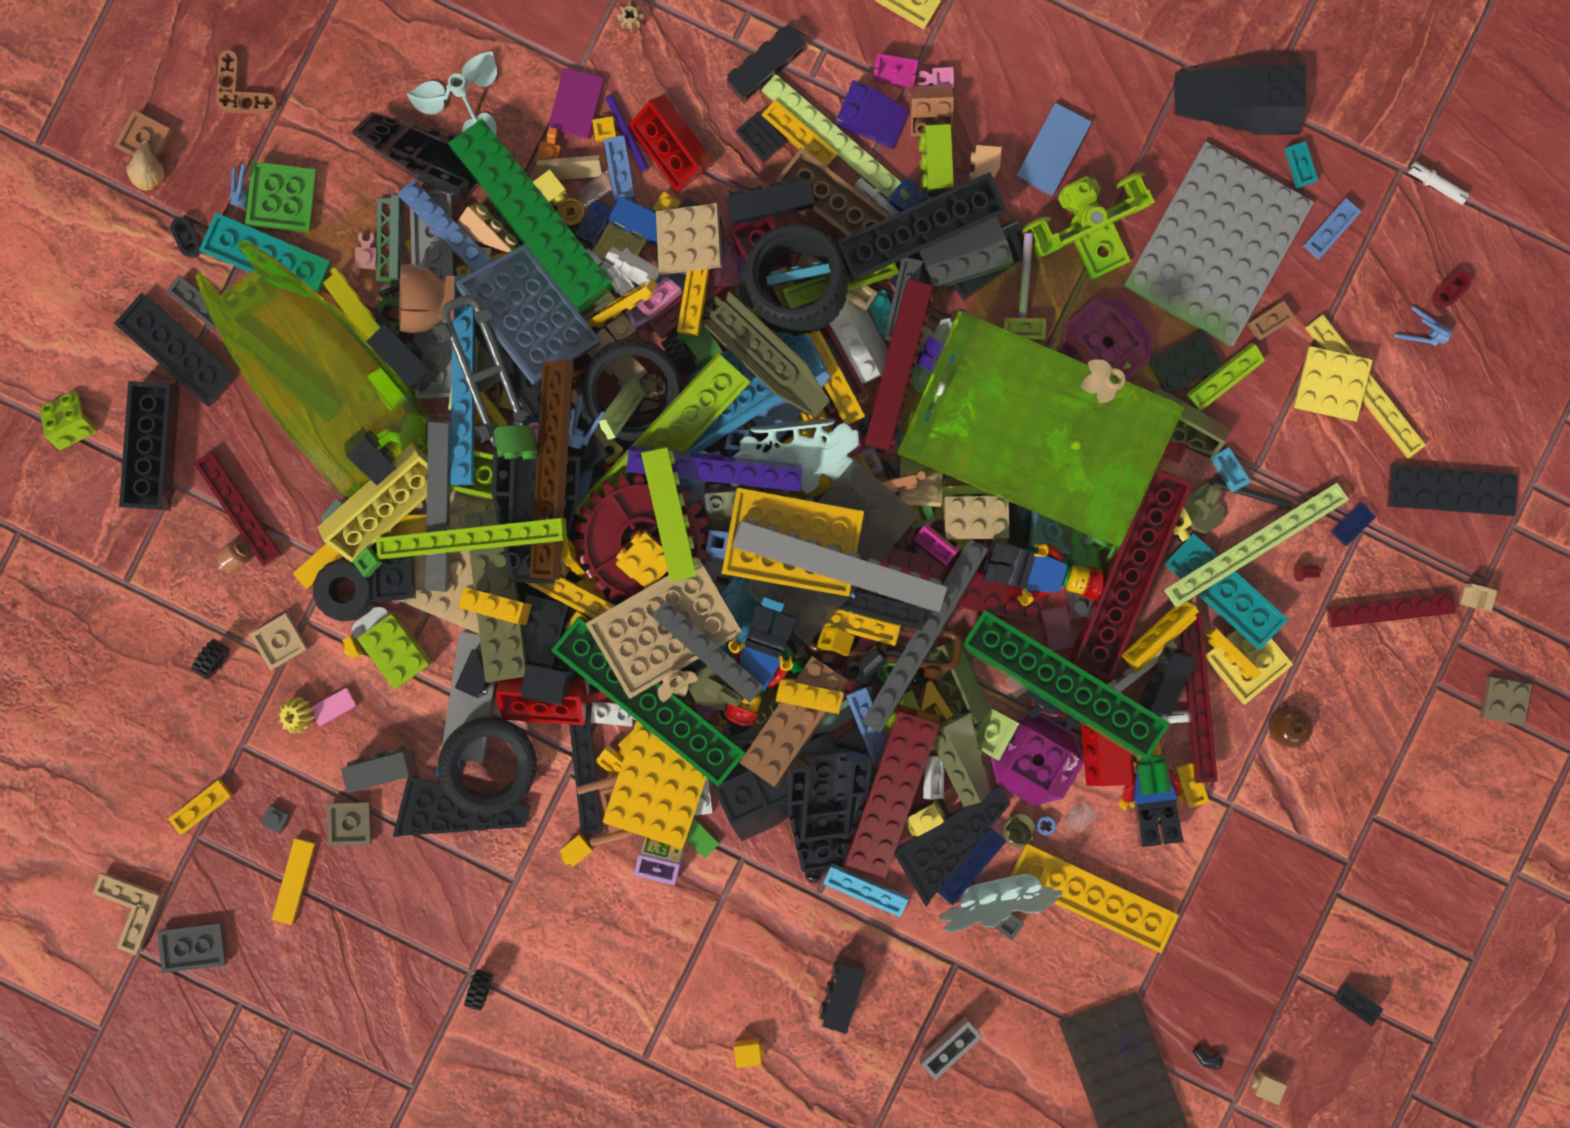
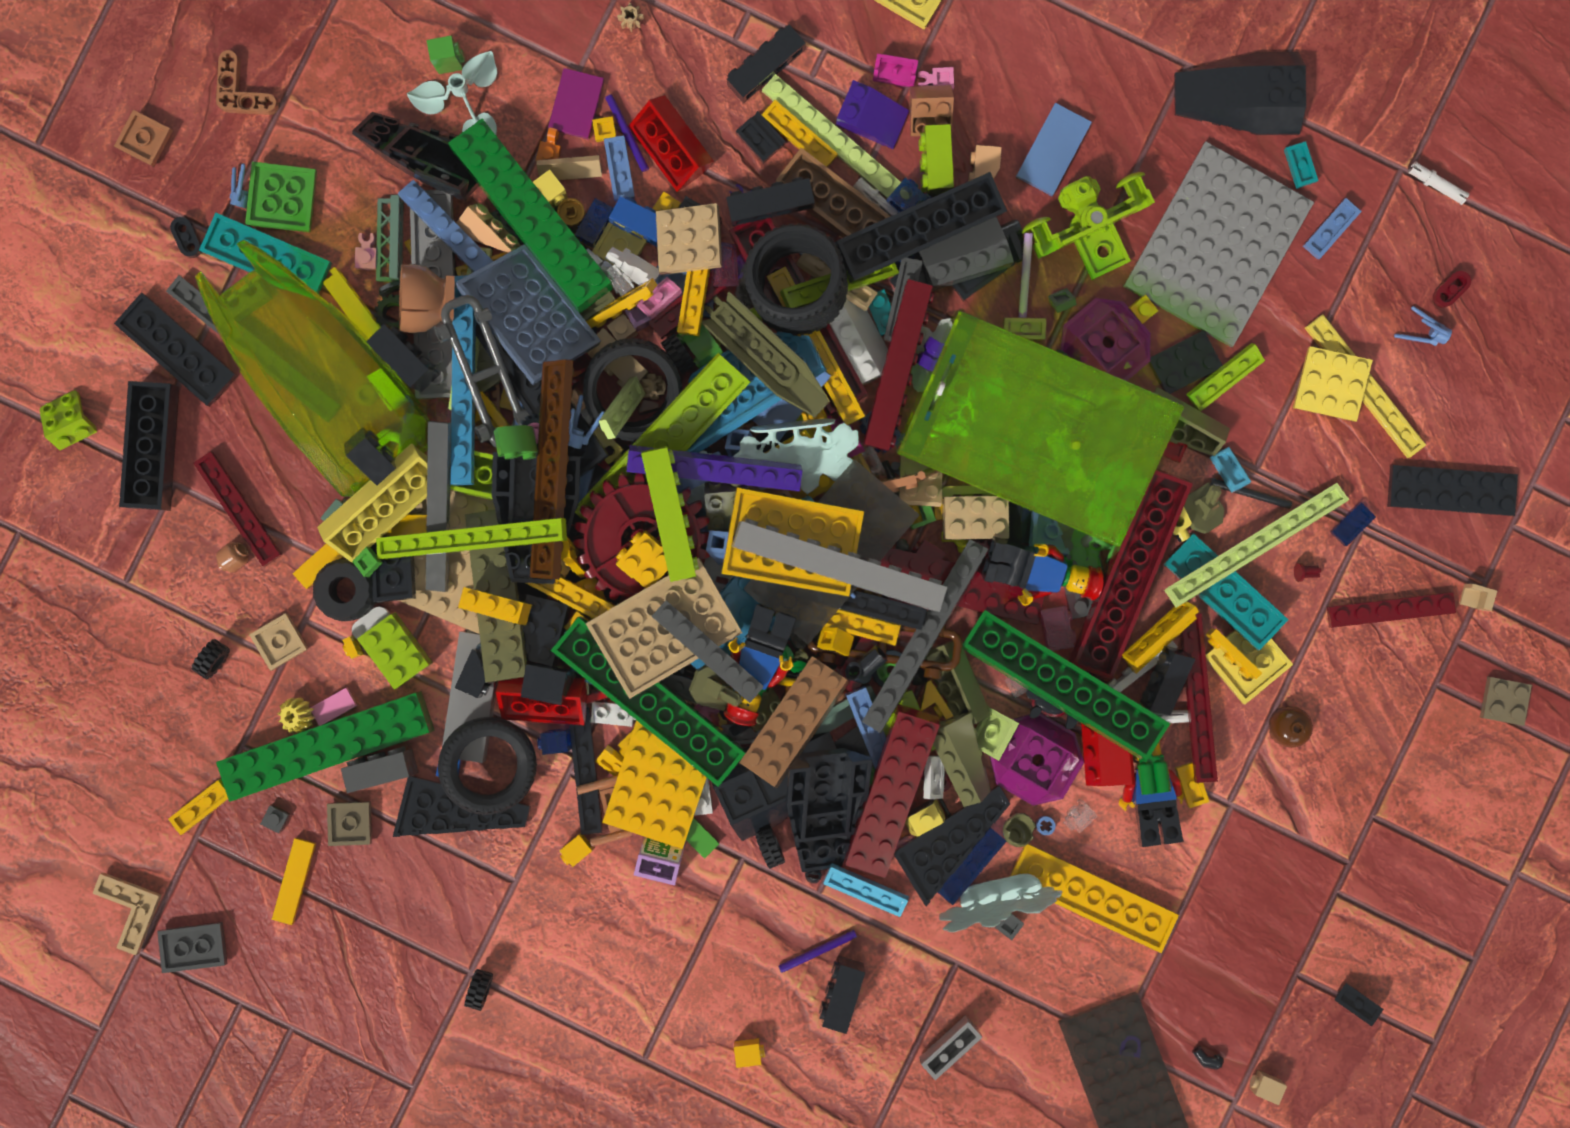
(144, 168): tan hair -> none
(325, 746): none -> green brick
(445, 54): none -> bright green brick
(555, 741): none -> clear blue brick
(595, 189): clear piece -> none
(675, 683): tan plate -> none
(770, 848): none -> black tyre
(772, 604): dark azure tile -> none
(796, 274): medium azure plate -> none
(809, 697): yellow plate -> none
(817, 951): none -> dark purple bar
(936, 544): dark pink hinge -> none
(1062, 300): none -> dark grey plate
(1100, 382): tan plate -> none
(1143, 308): none -> yellow plate
(1271, 321): medium nougat plate -> none

